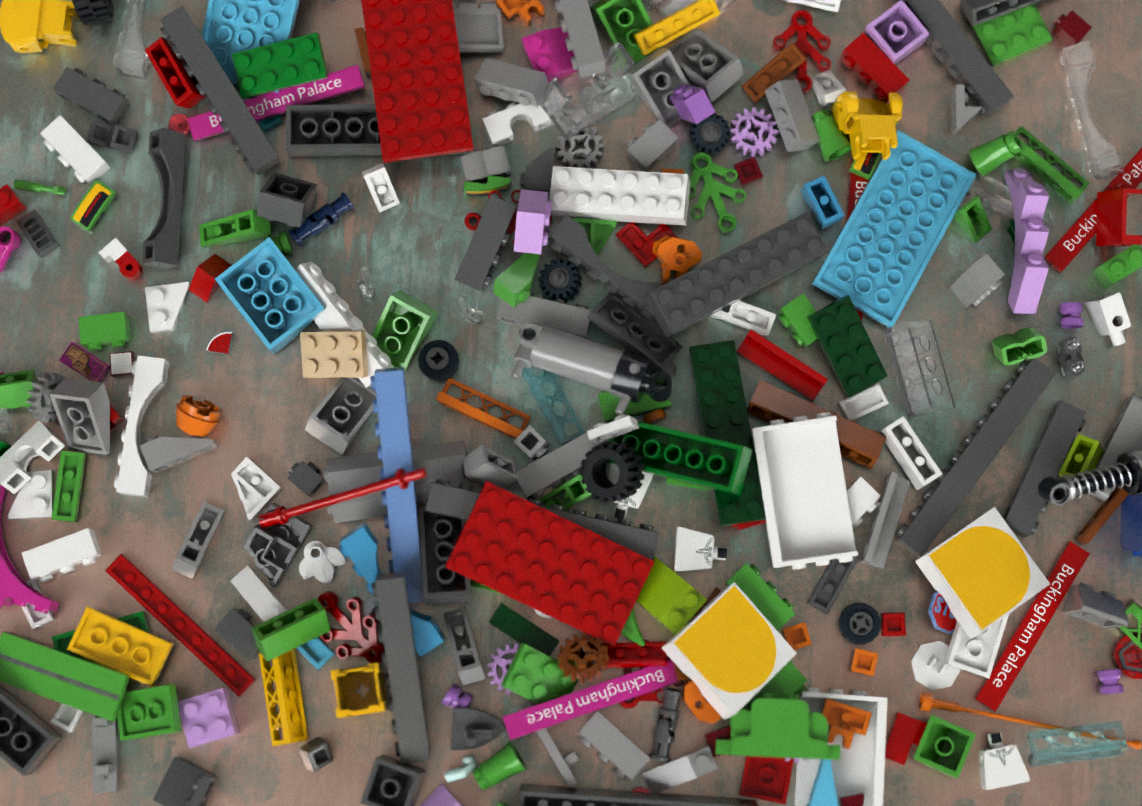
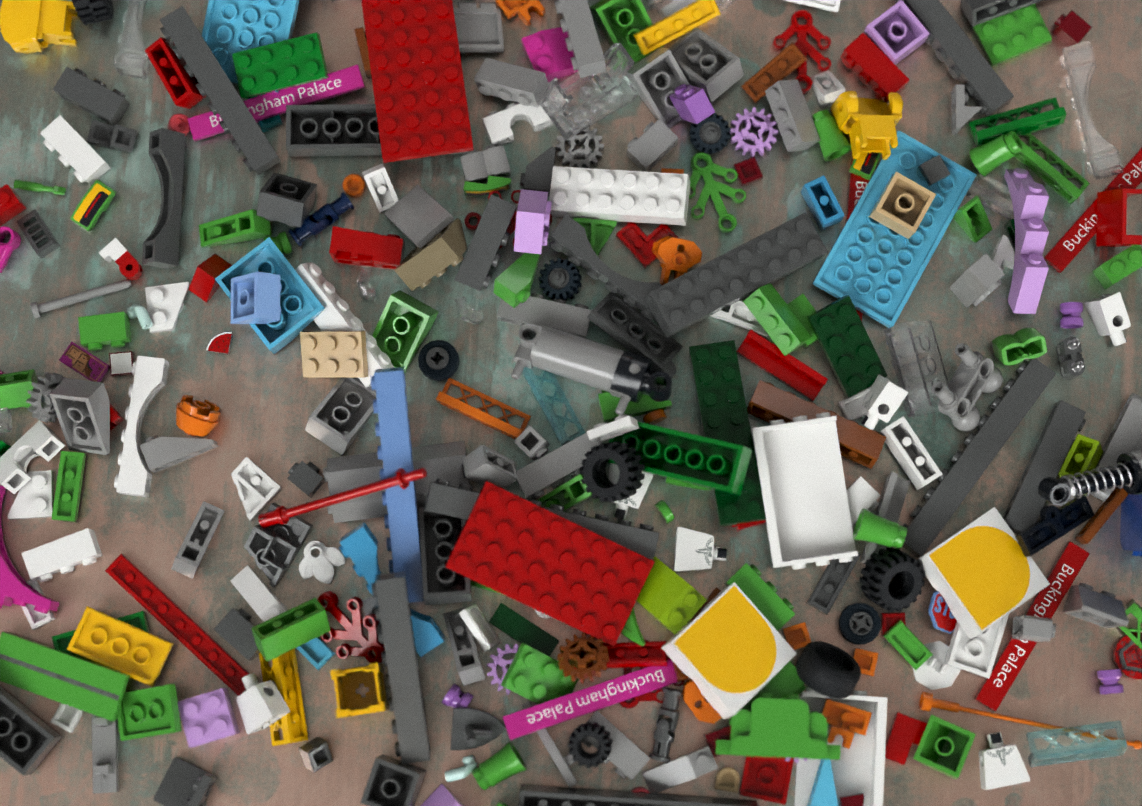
(37, 308): none -> light grey bar
(142, 315): none -> light aqua arm
(255, 298): none -> light blue slope
(260, 704): none -> white torso
(354, 185): none -> orange tile
(366, 248): none -> red wedge
(419, 216): none -> light grey tile
(433, 257): none -> dark tan slope
(479, 627): none -> white tile
(583, 757): none -> black tyre
(665, 511): none -> bright green tile
(727, 780): none -> tan tile
(777, 319): none -> bright green brick
(828, 670): none -> black tyre
(879, 530): none -> bright green plant
(885, 394): none -> white torso
(902, 205): none -> tan brick
(904, 586): none -> black tyre
(907, 644): none -> bright green tile
(934, 170): none -> dark grey tile
(972, 377): none -> light grey piece
(1003, 253): none -> white slope
(1023, 126): none -> green fence
(1033, 628): none -> light grey brick
(1054, 524): none -> black hinge

